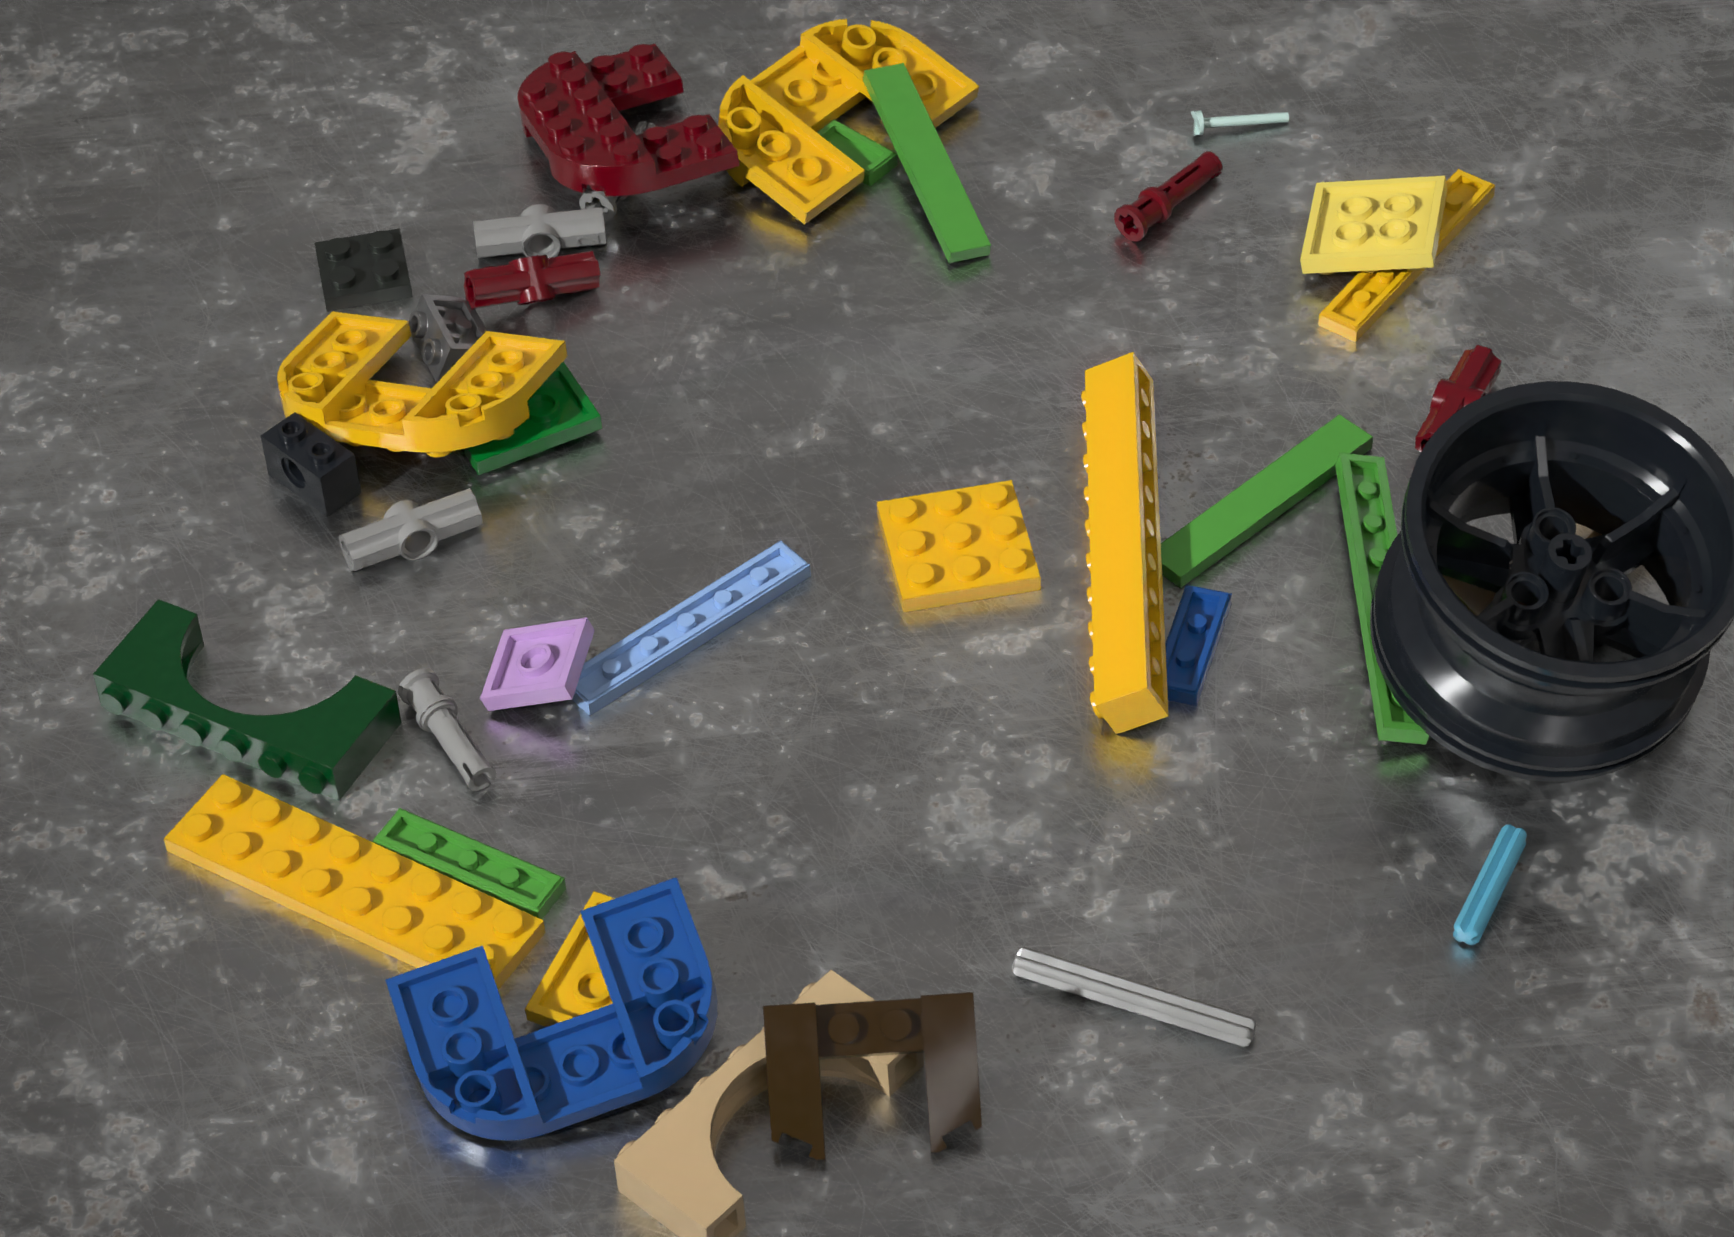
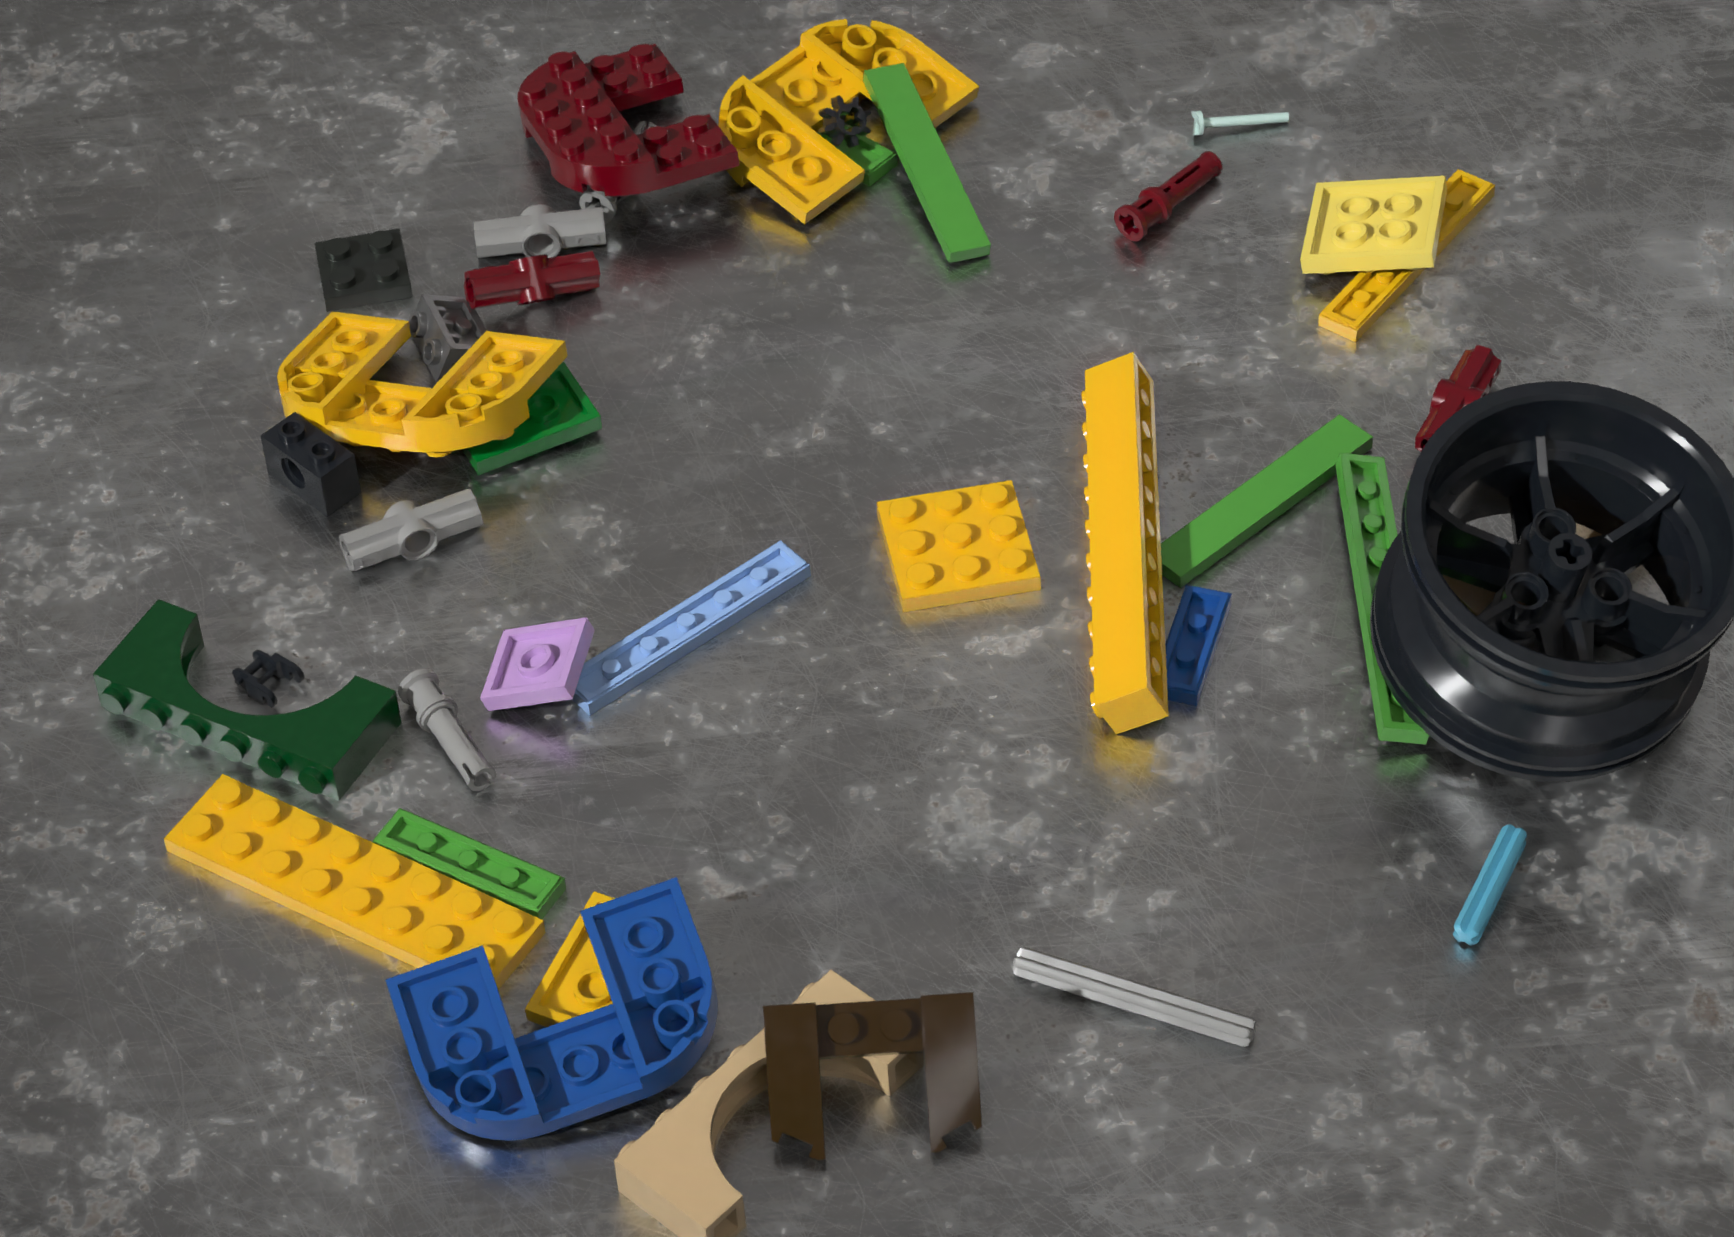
(274, 665): none -> black piece
(834, 125): none -> black gear

